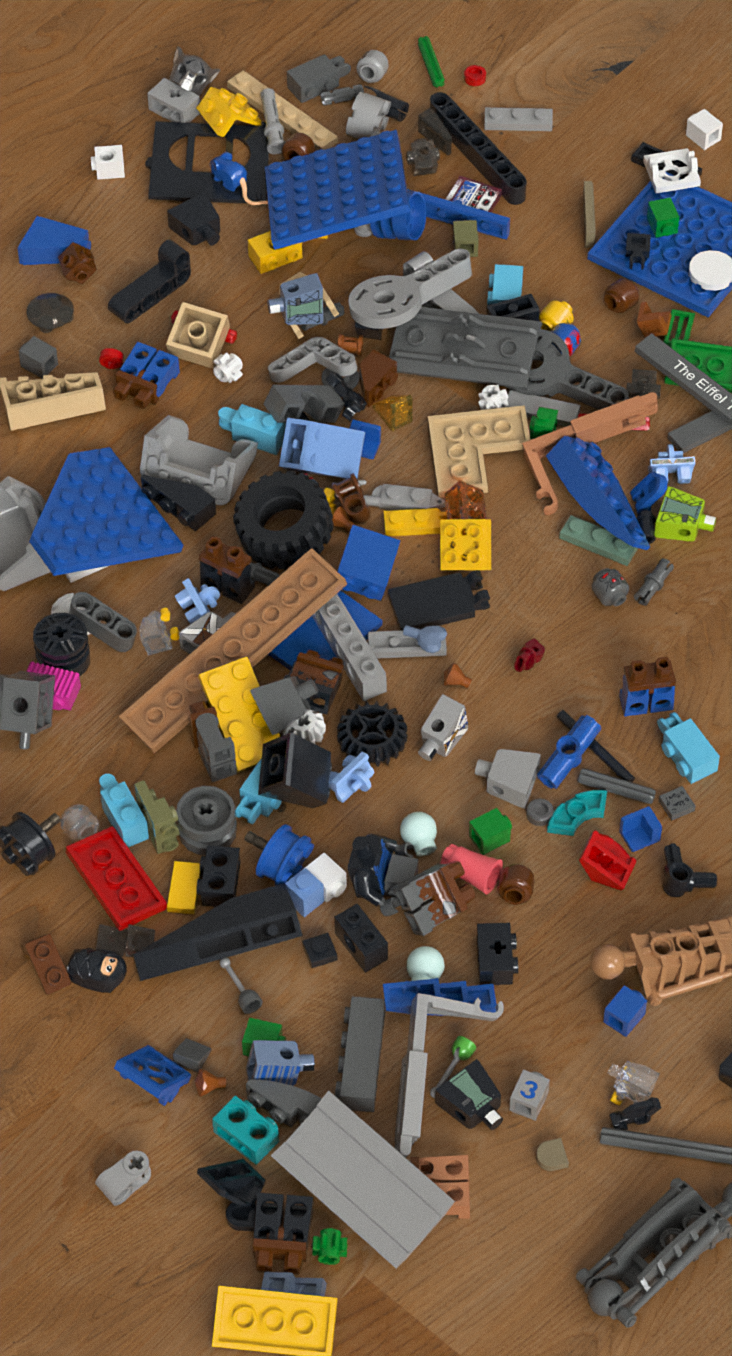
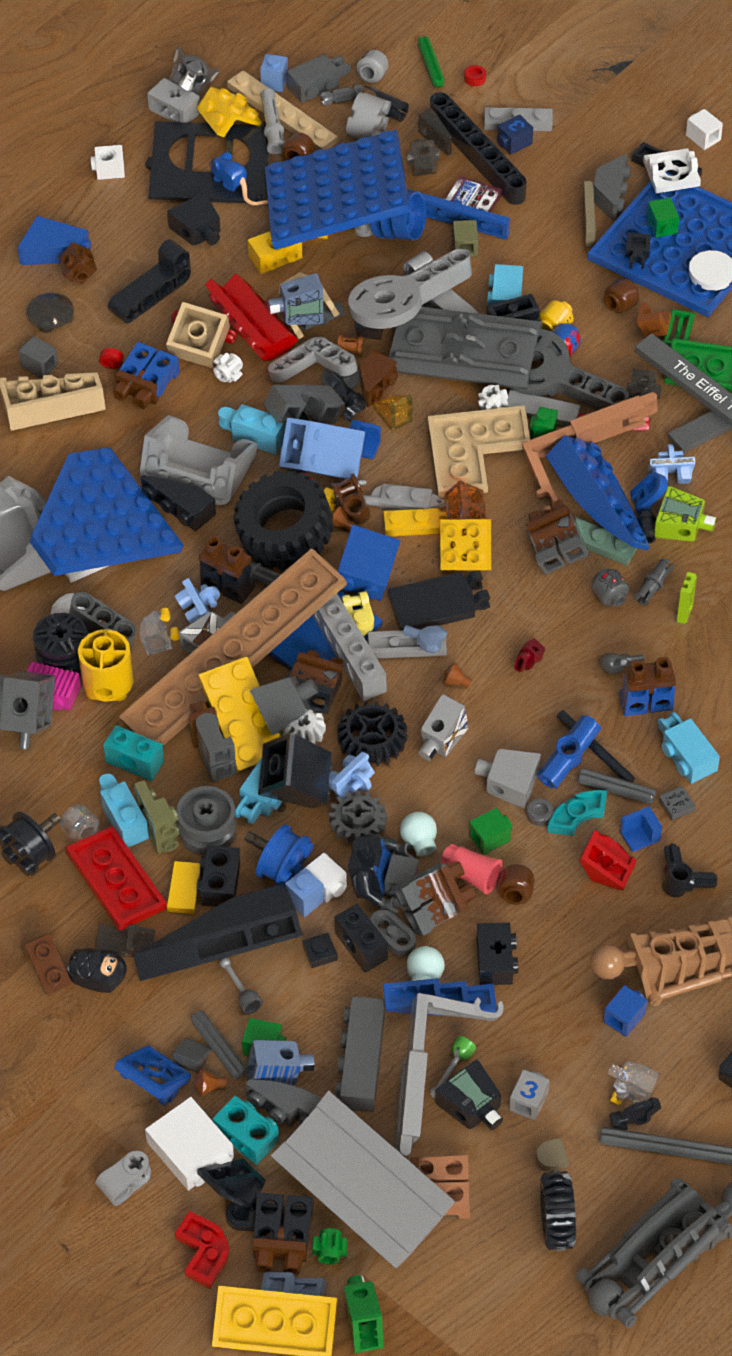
(106, 666): none -> yellow cylinder
(133, 753): none -> teal brick
(188, 1141): none -> white brick
(210, 1245): none -> red plate
(218, 1044): none -> dark grey axle
(251, 317): none -> red brick
(274, 72): none -> medium blue brick
(357, 816): none -> dark grey gear
(360, 1307): none -> green torso
(362, 617): none -> light yellow plate
(395, 932): none -> dark grey plate
(515, 134): none -> dark blue brick
(554, 528): none -> hips
(558, 1210): none -> black gear
(611, 185): none -> dark grey slope
(614, 663): none -> dark grey piece
(686, 598): none -> lime tile

